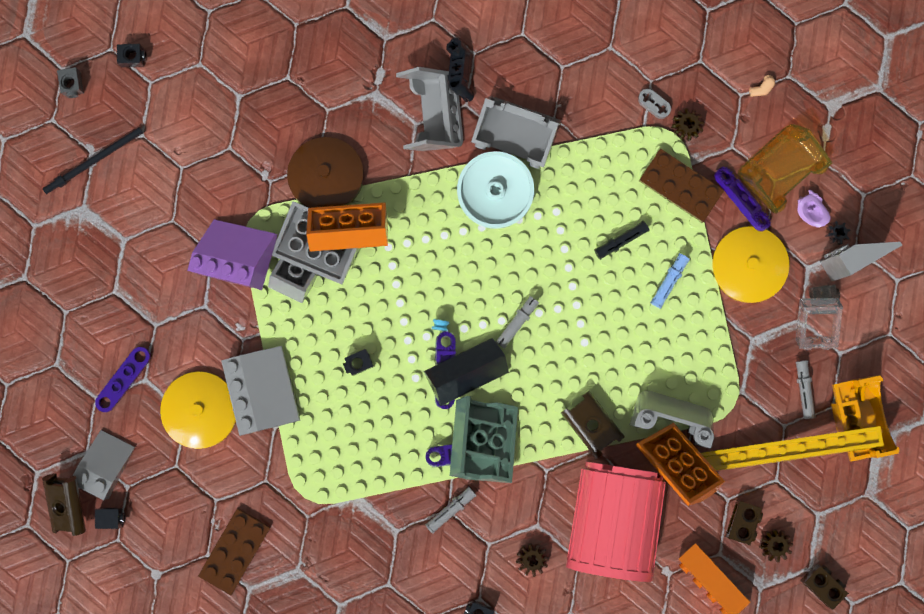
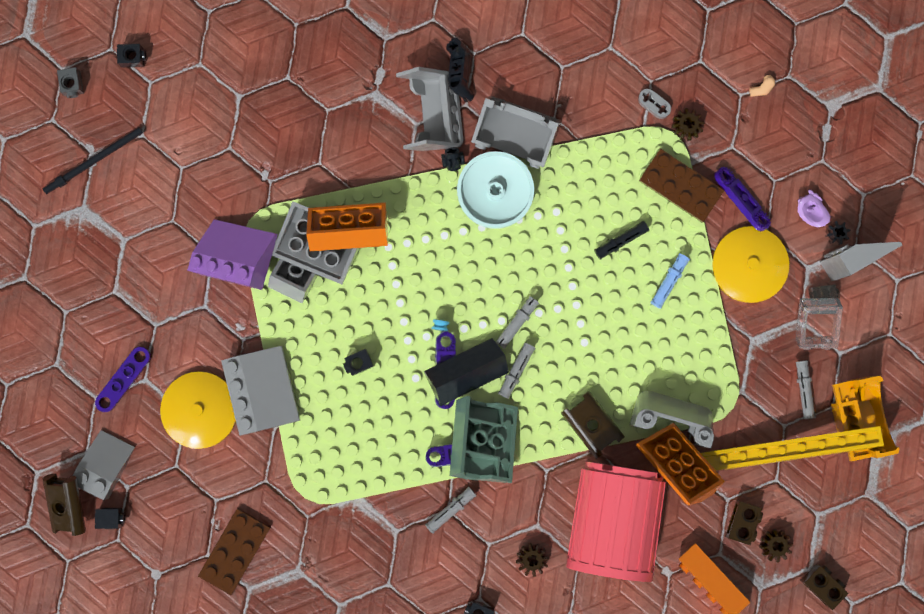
(325, 173): reddish brown dish -> none
(452, 159): none -> black gear
(516, 370): none -> light grey pin
(784, 165): clear yellow windscreen -> none

